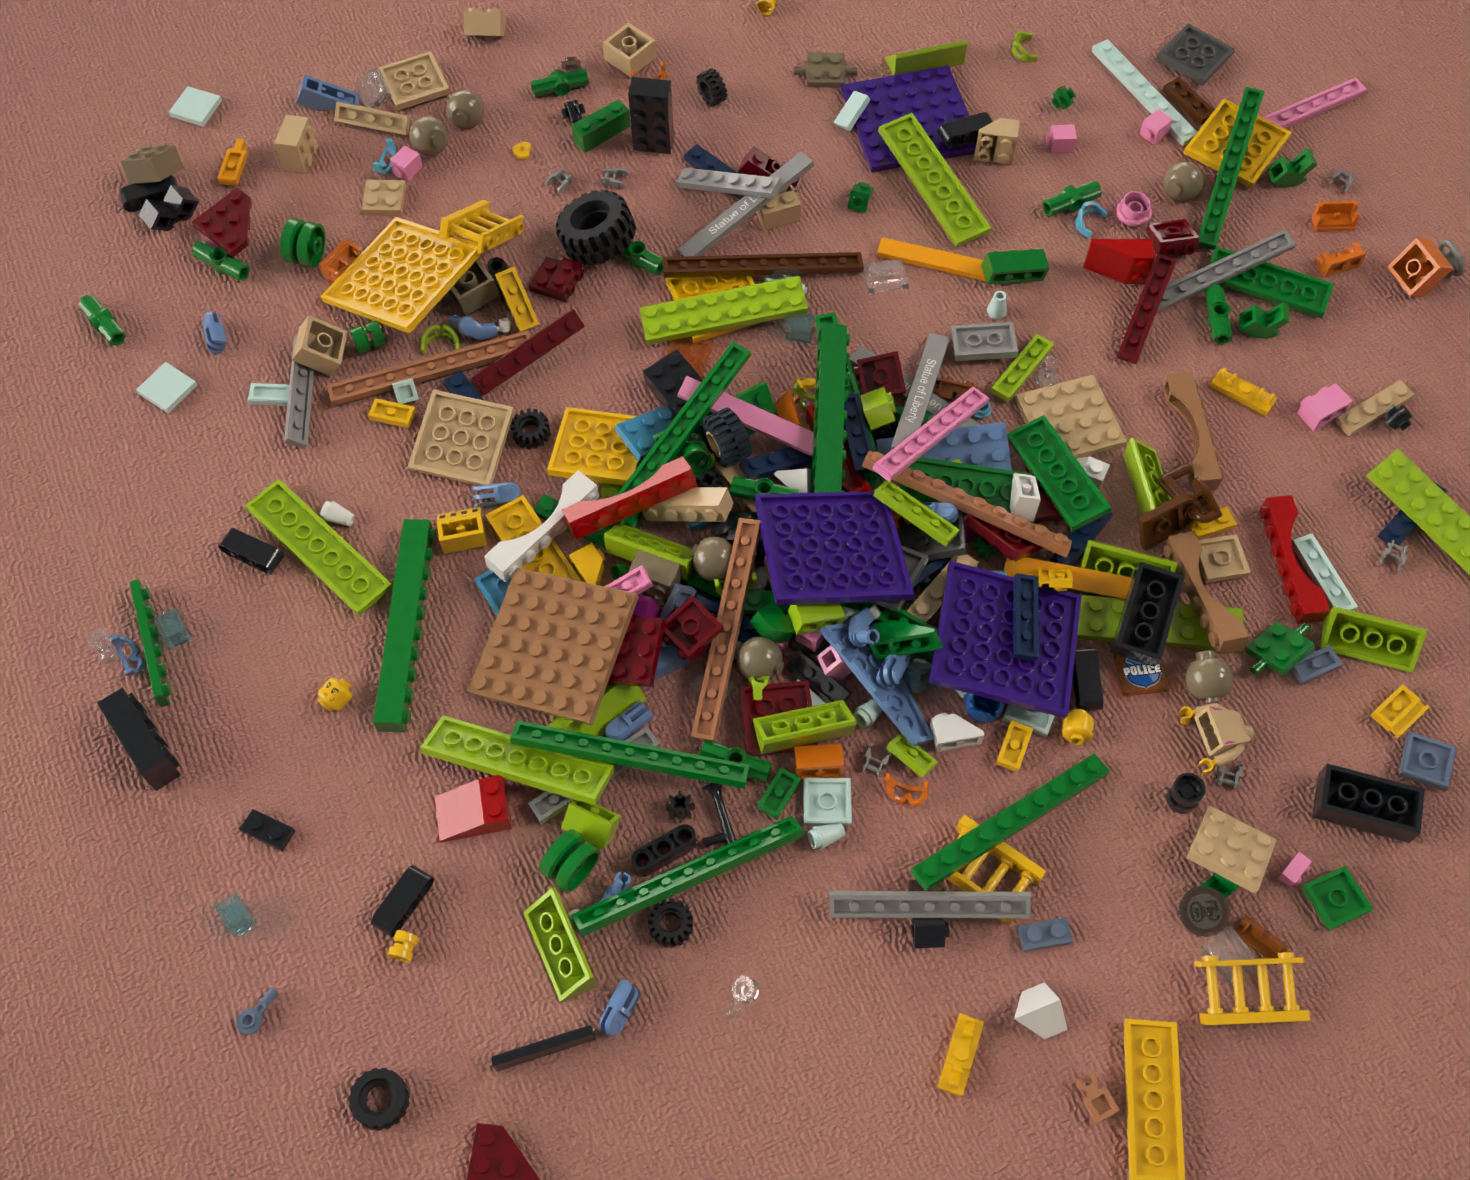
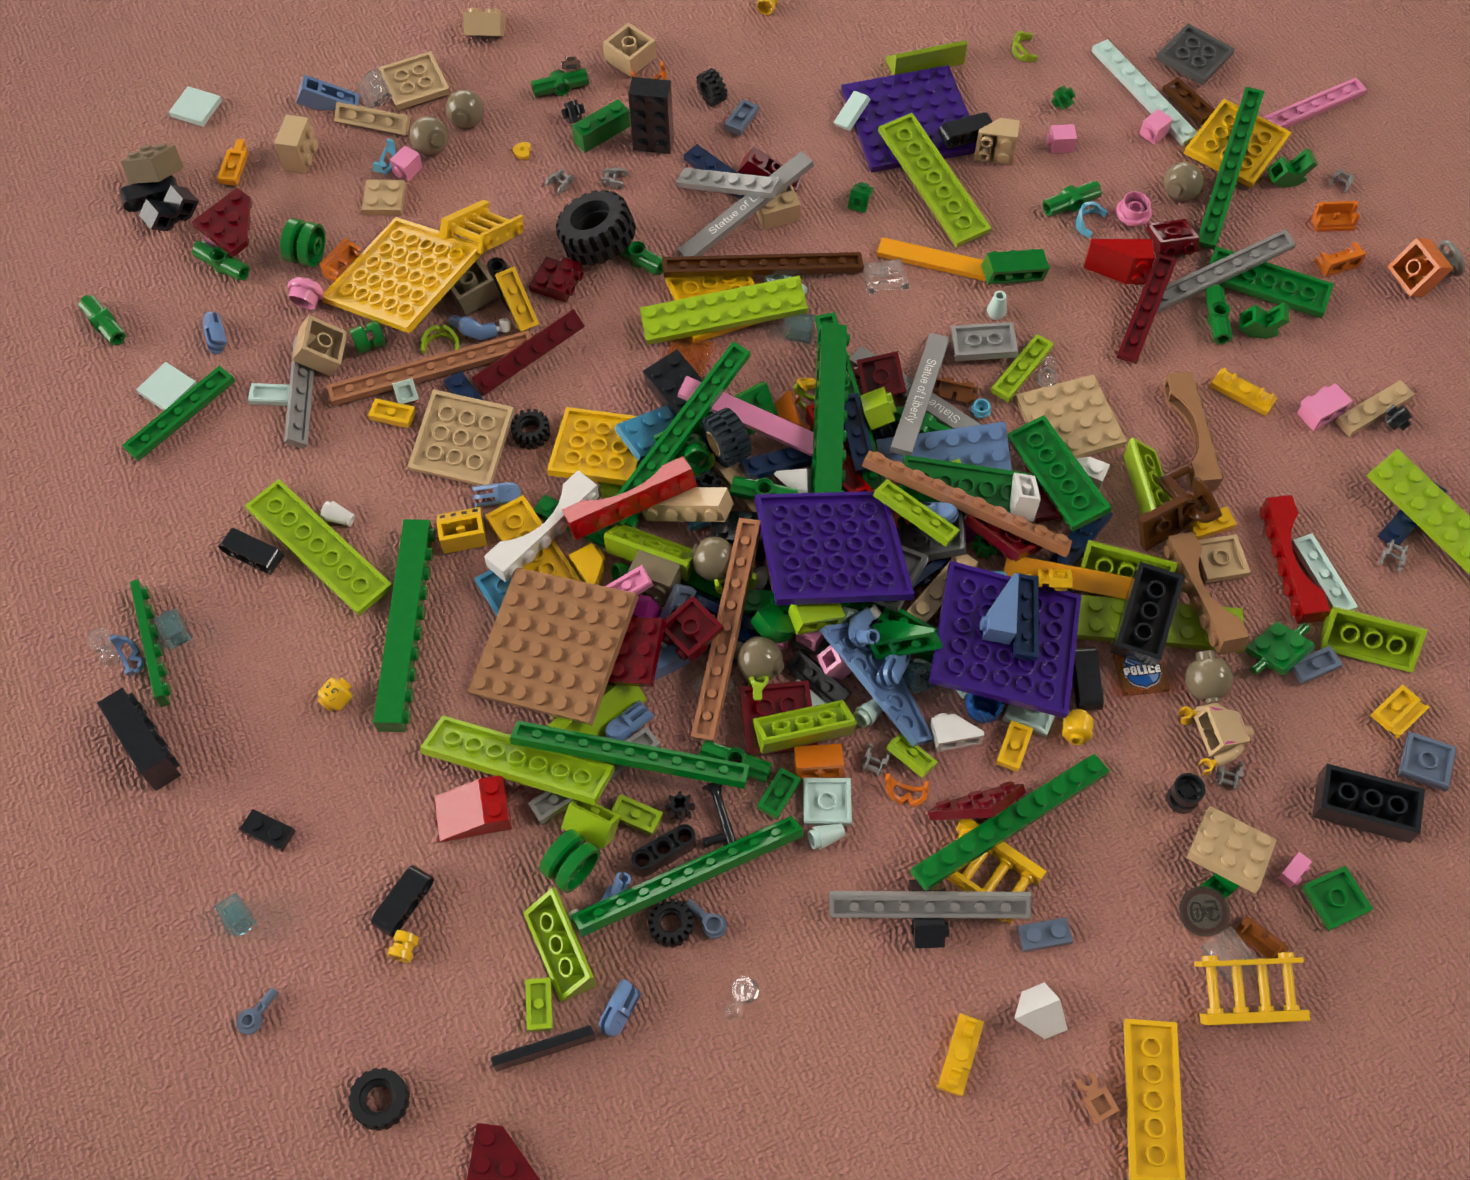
(178, 413): none -> green plate
(305, 292): none -> bright pink piece
(539, 1004): none -> lime plate
(637, 815): none -> lime plate
(713, 925): none -> sand blue plate
(741, 117): none -> sand blue plate
(825, 69): dark tan plate -> none
(930, 434): bright pink tile -> none
(978, 803): none -> dark red plate
(1001, 620): none -> medium blue slope

